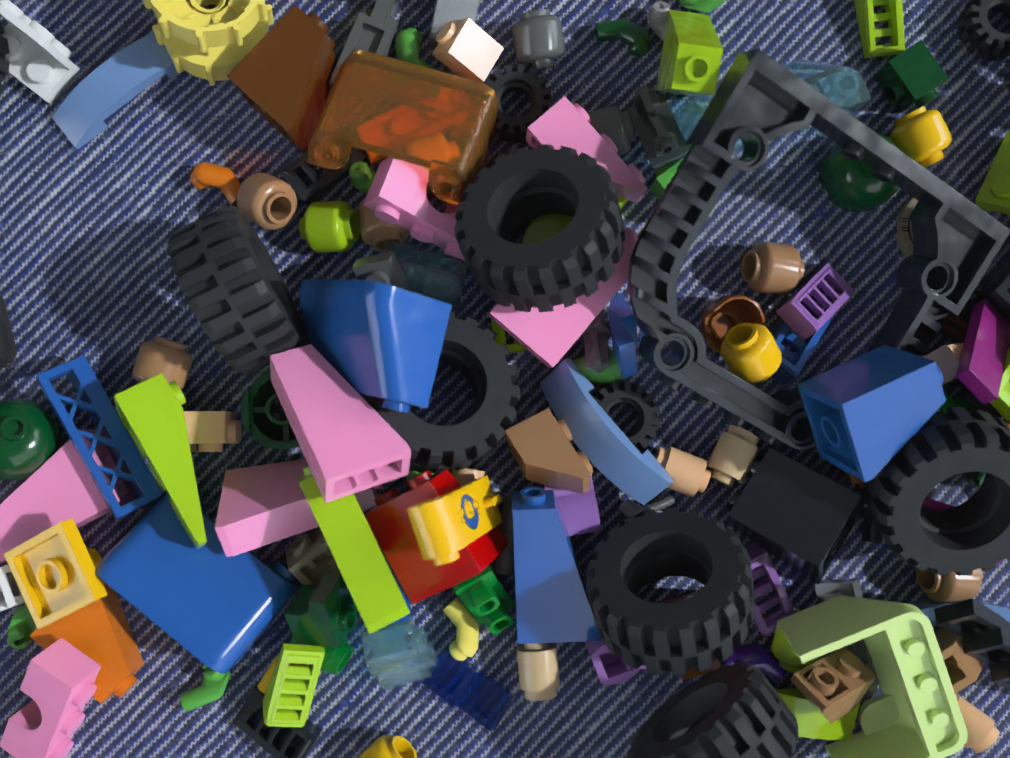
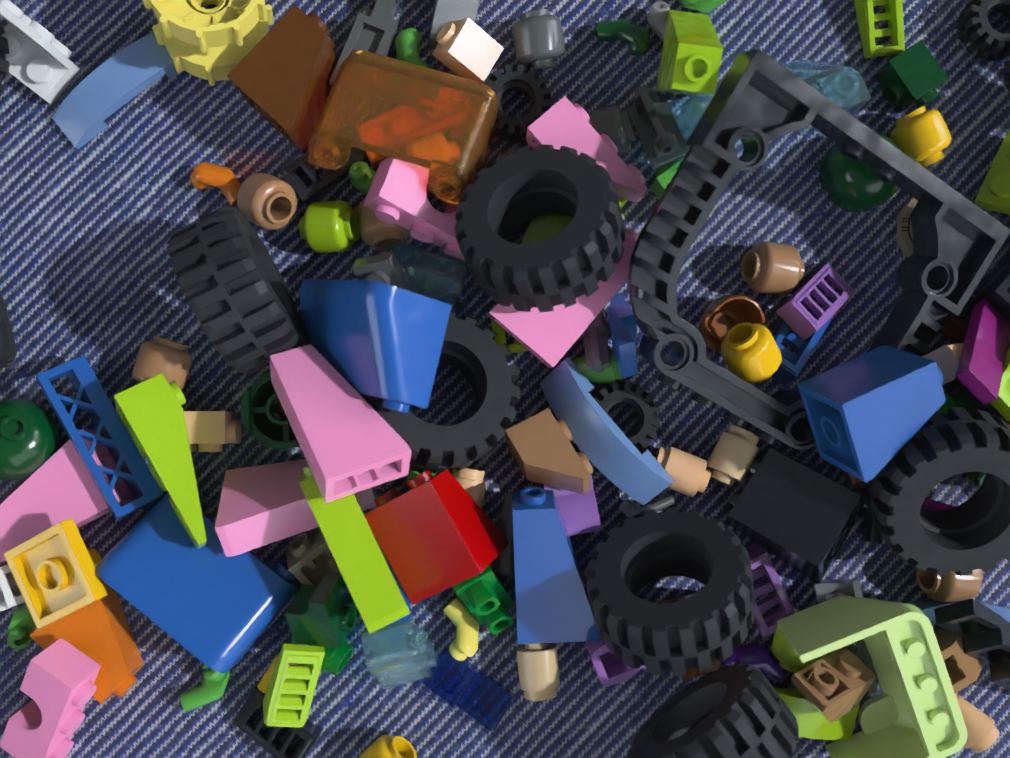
(454, 520): yellow door -> none

